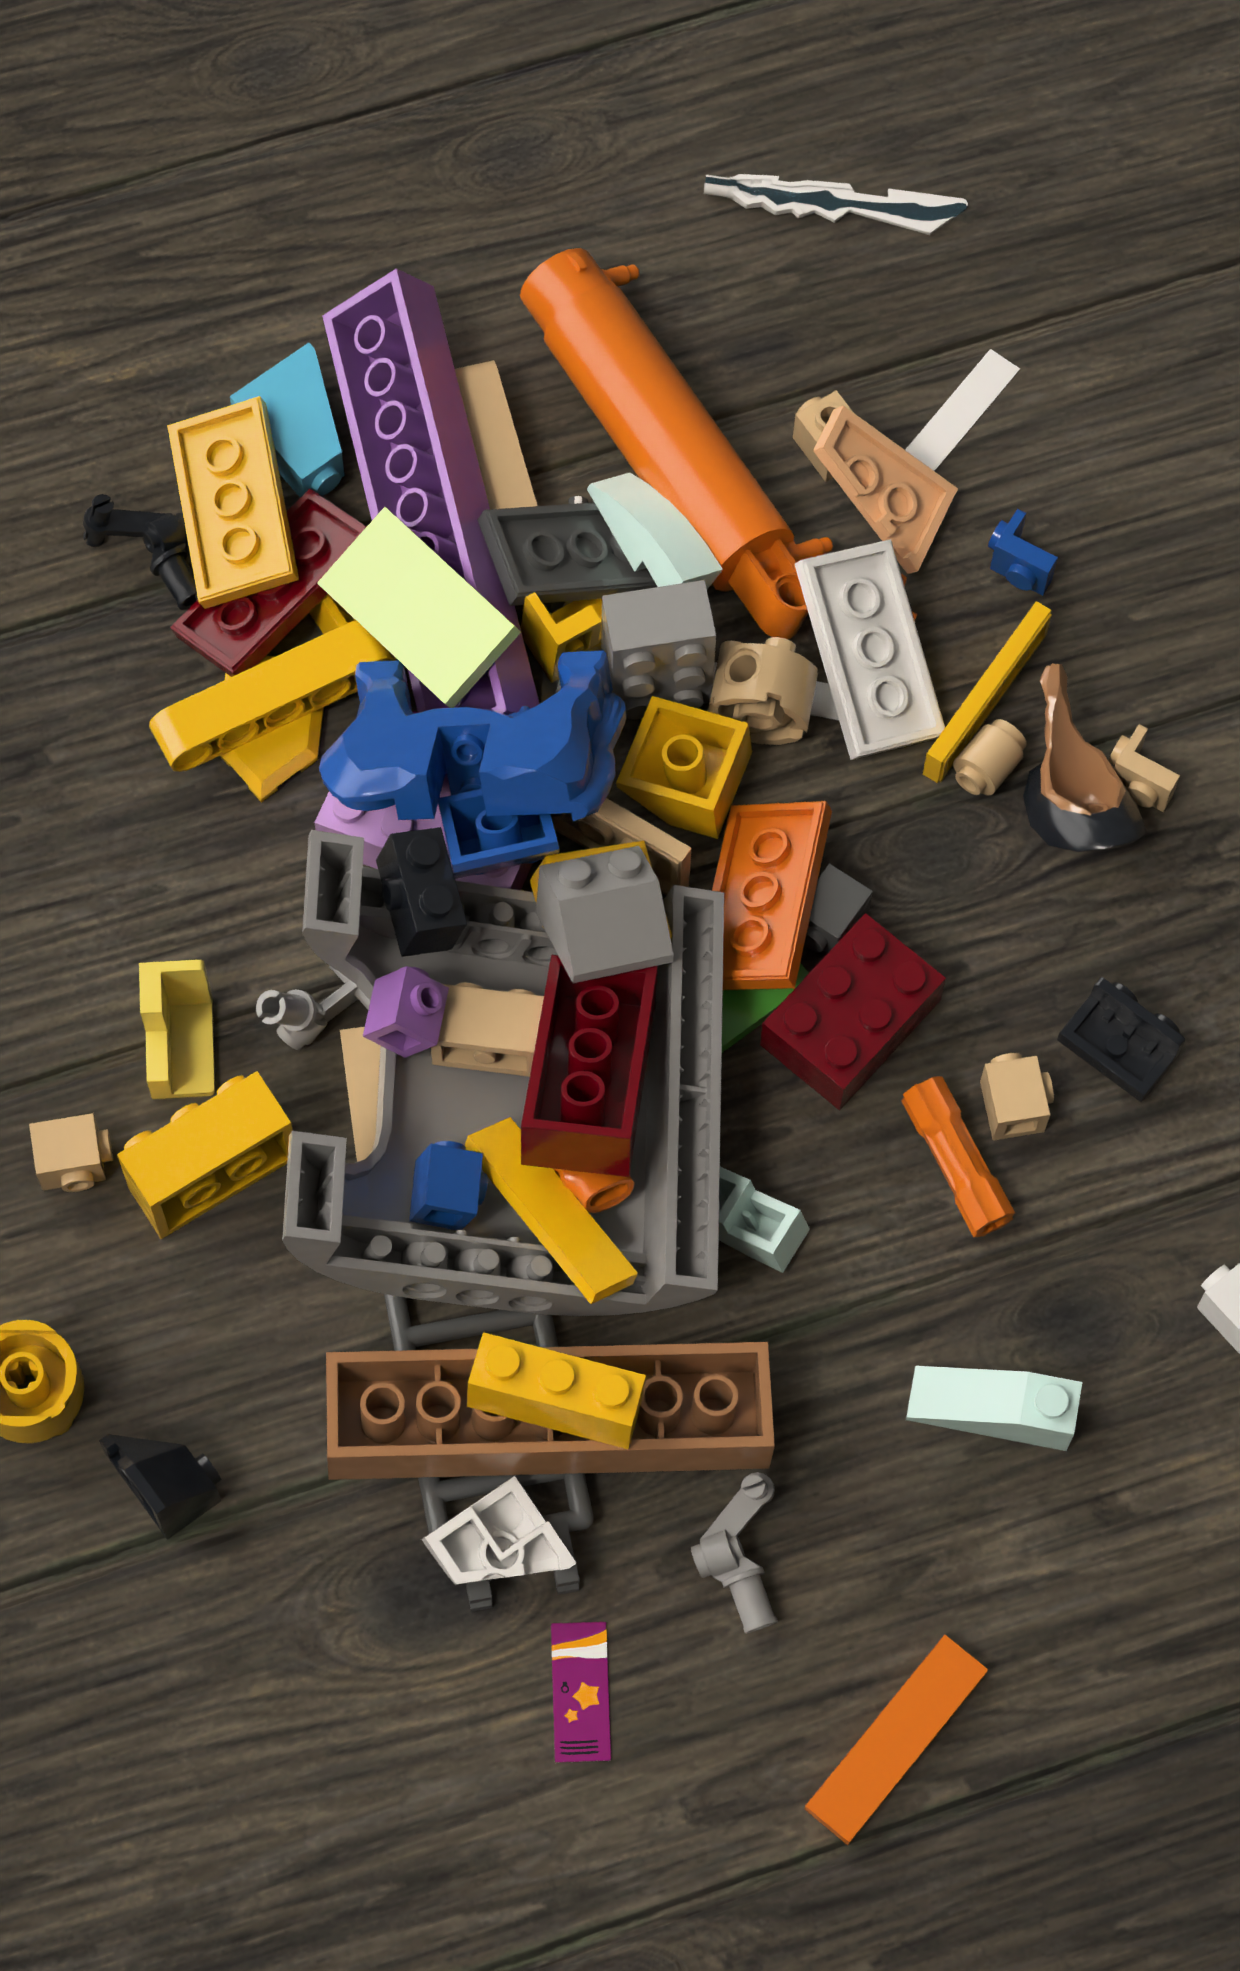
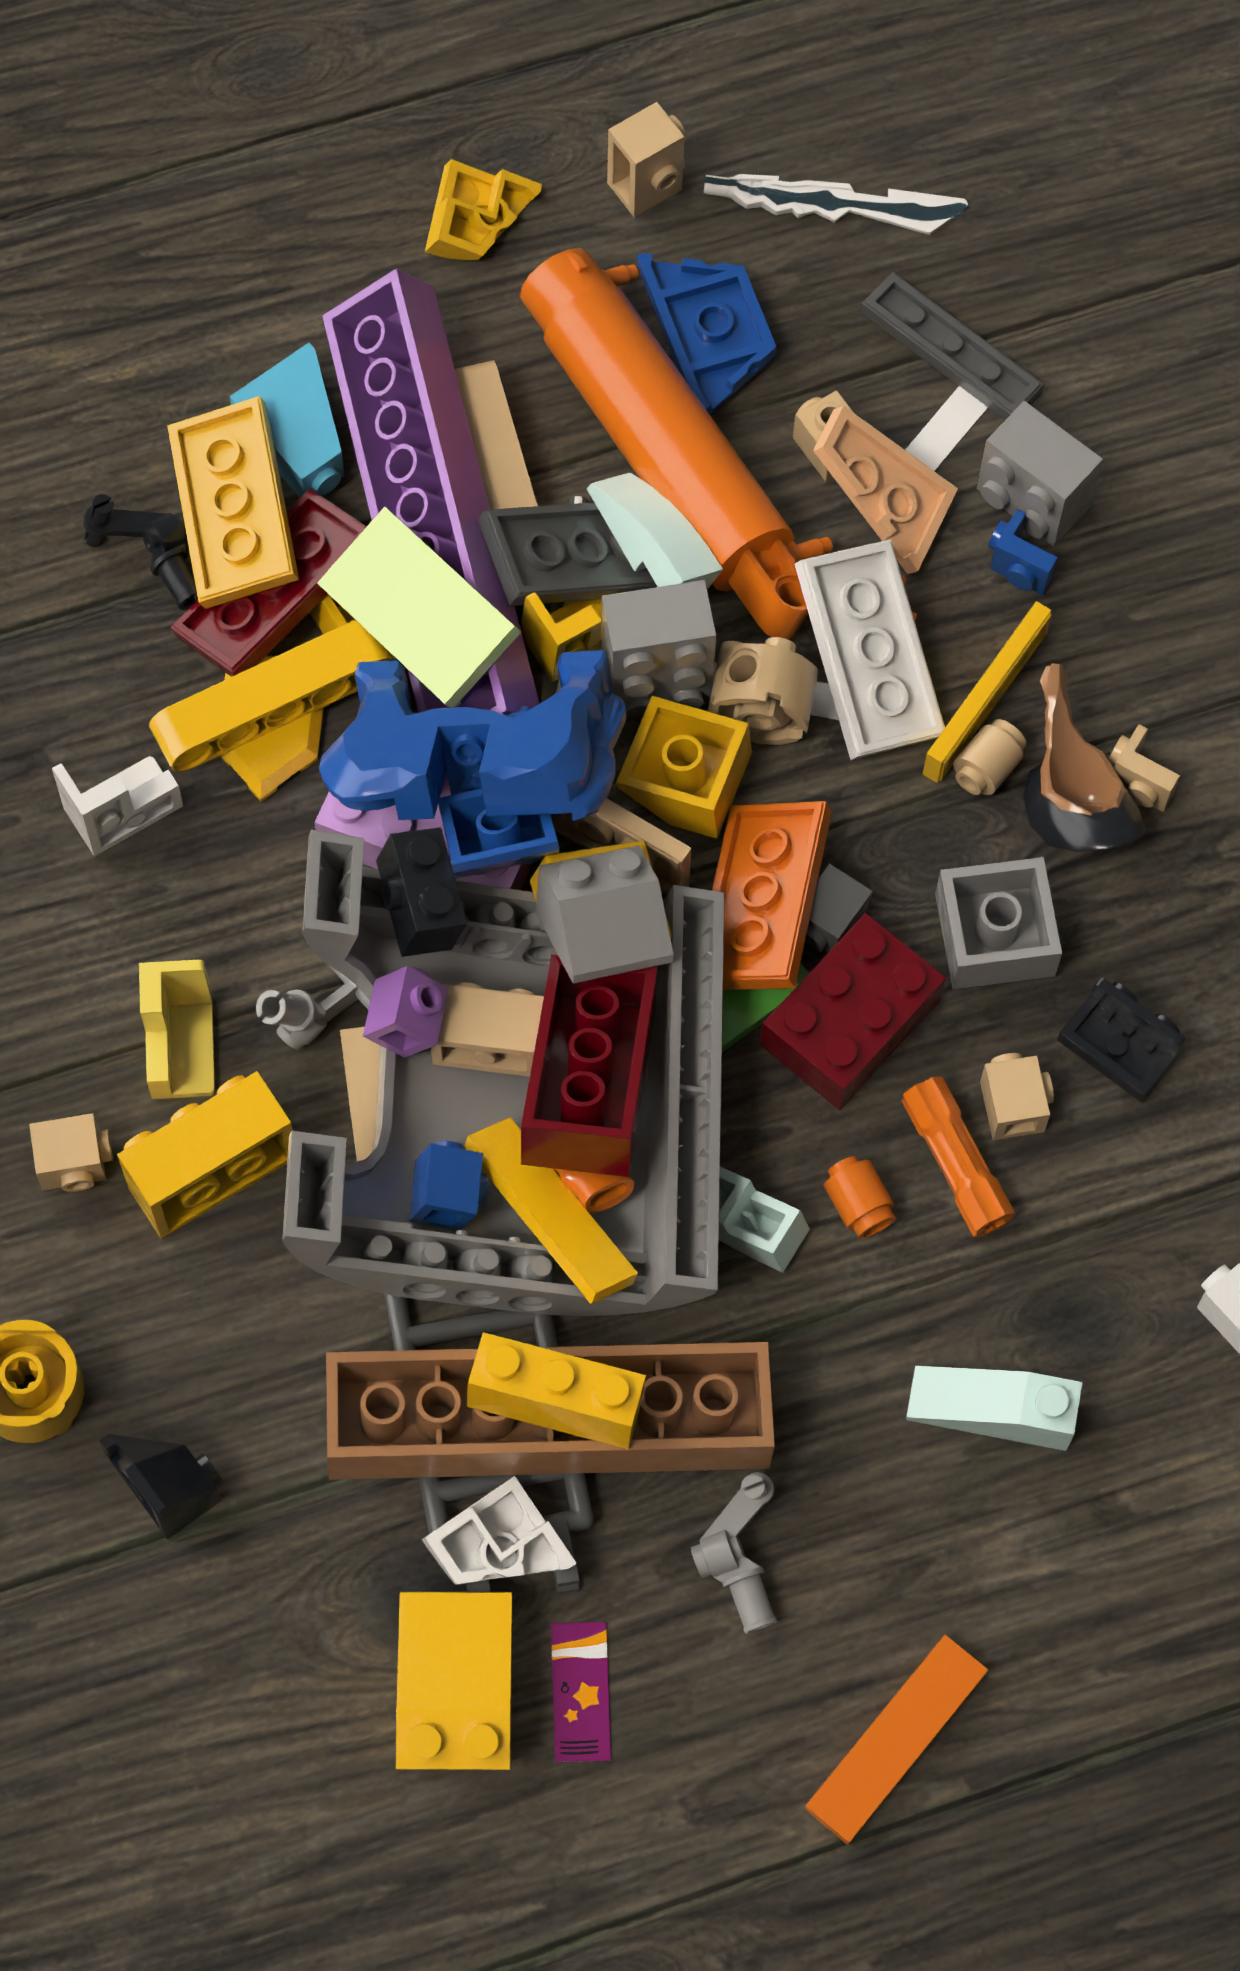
(119, 804): none -> white panel
(454, 1680): none -> yellow slope
(475, 210): none -> yellow slope
(646, 158): none -> tan brick
(709, 324): none -> blue wing
(860, 1197): none -> orange brick
(950, 346): none -> dark grey tile
(998, 923): none -> light grey brick
(1039, 471): none -> light grey brick

